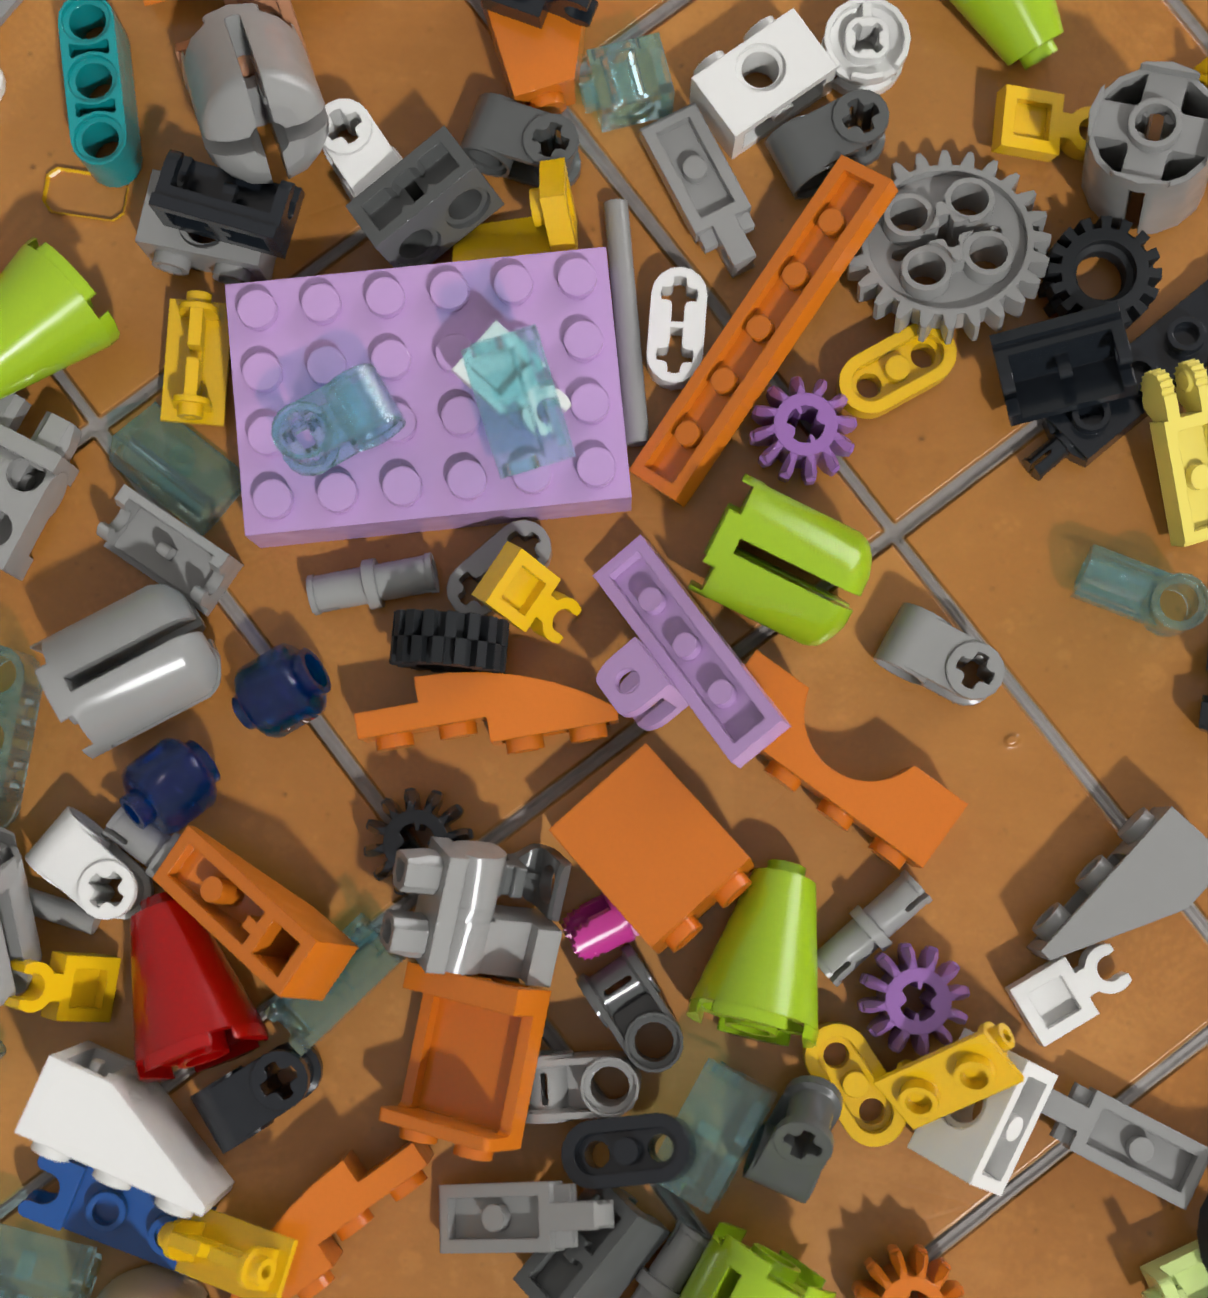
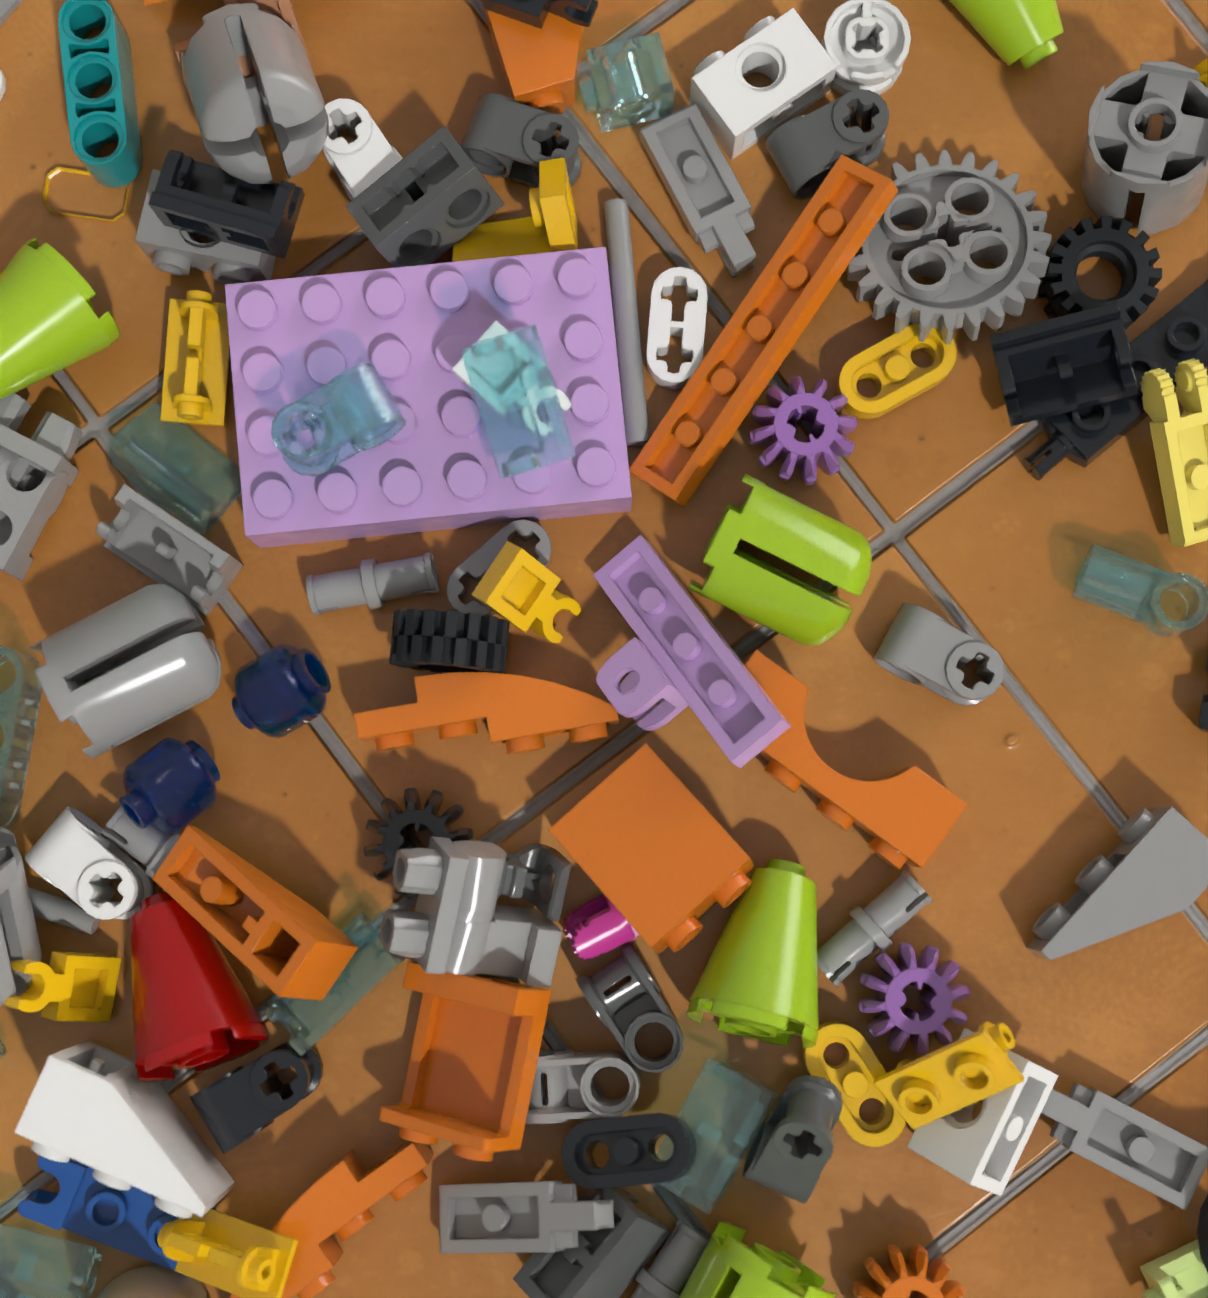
(1034, 126): yellow plate -> none
(1058, 997): white plate -> none

